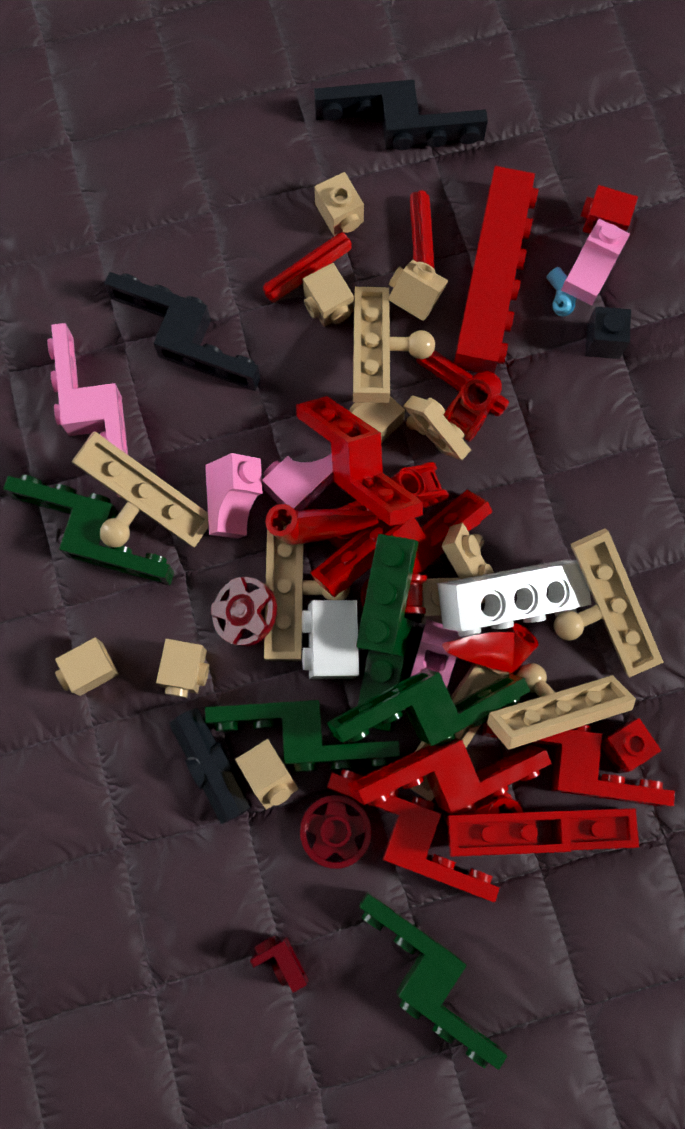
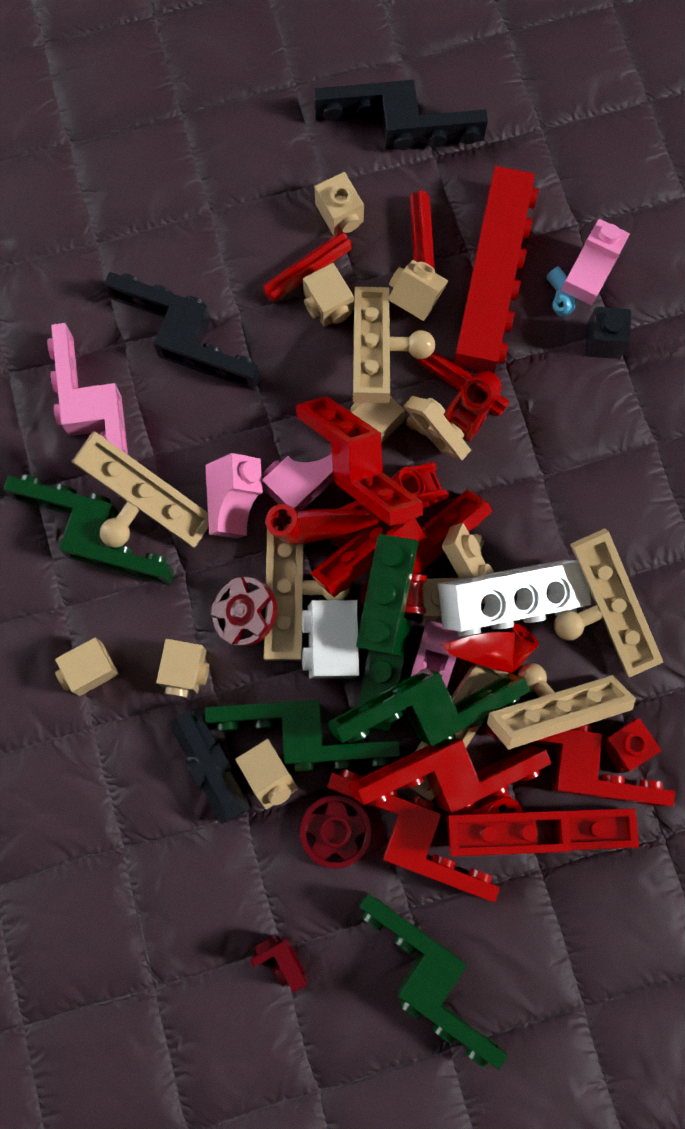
(610, 206): red brick -> none

